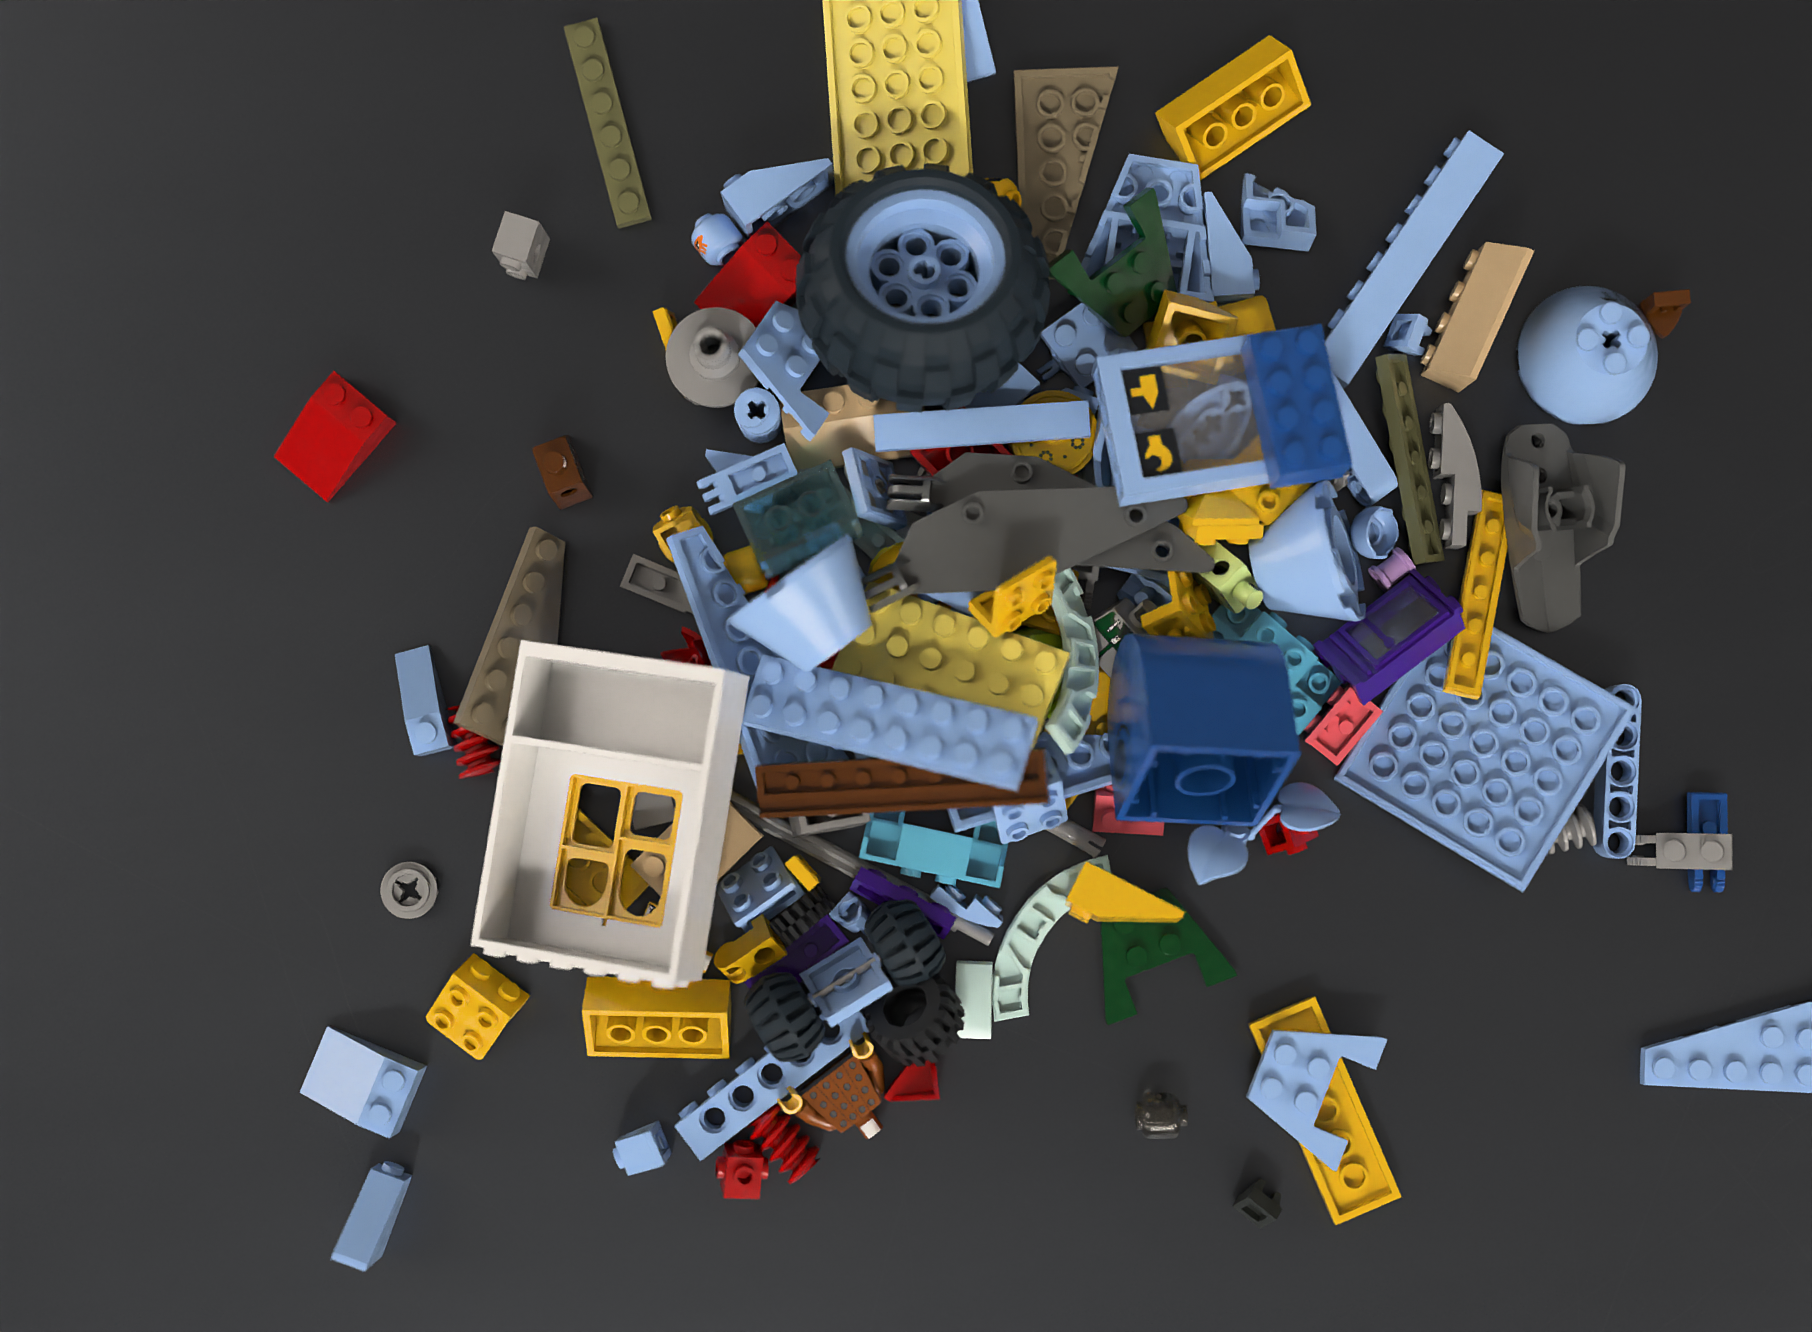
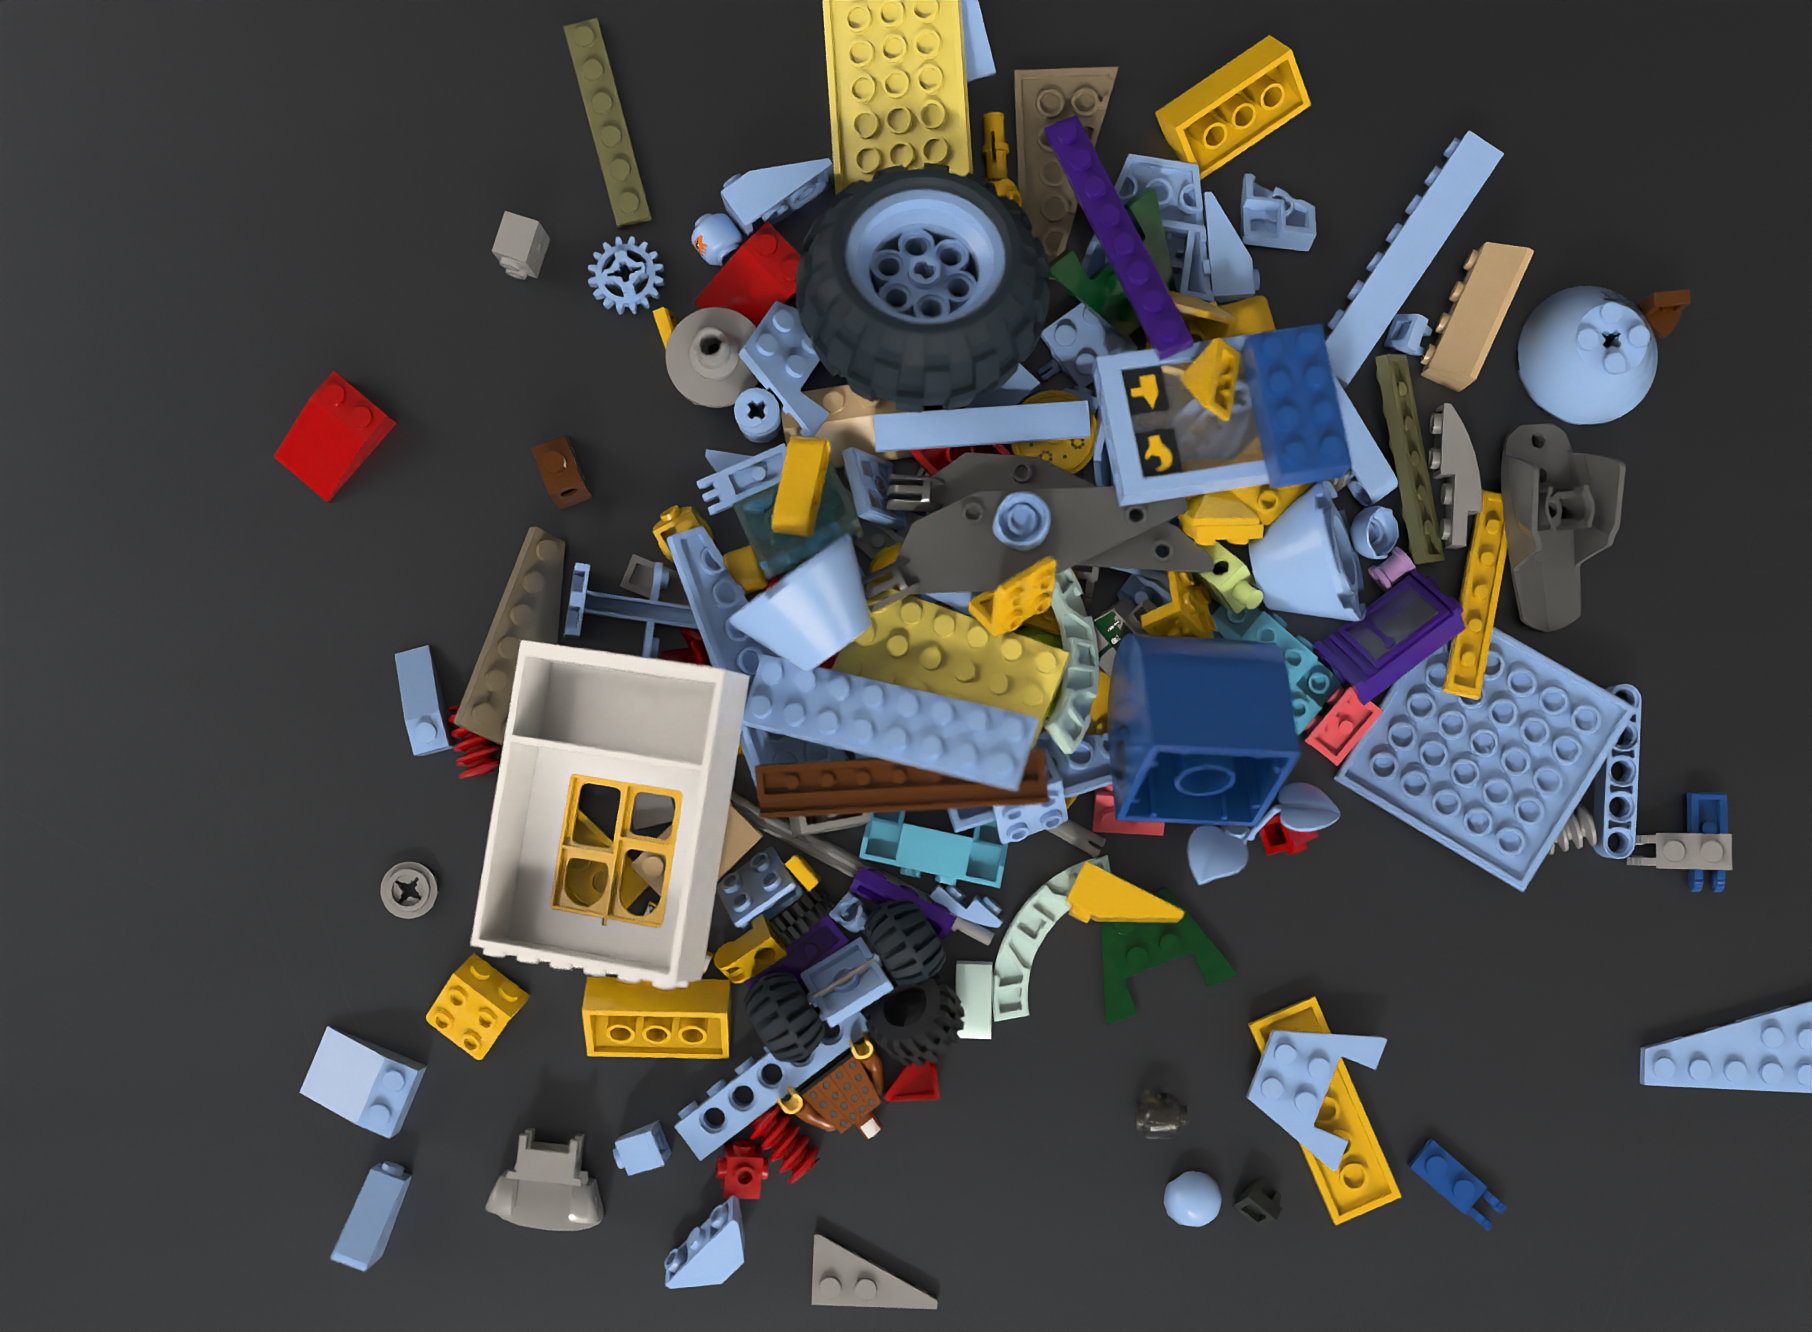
(548, 1187): none -> light grey piece
(607, 605): none -> light blue piece
(640, 273): none -> light blue gear
(710, 1250): none -> light blue slope
(801, 486): none -> yellow beam
(849, 1280): none -> light grey wing
(994, 127): none -> yellow pin
(1022, 521): none -> light blue hair
(1118, 238): none -> dark purple plate
(1193, 1199): none -> light blue hair
(1214, 378): none -> yellow slope
(1453, 1181): none -> blue hinge

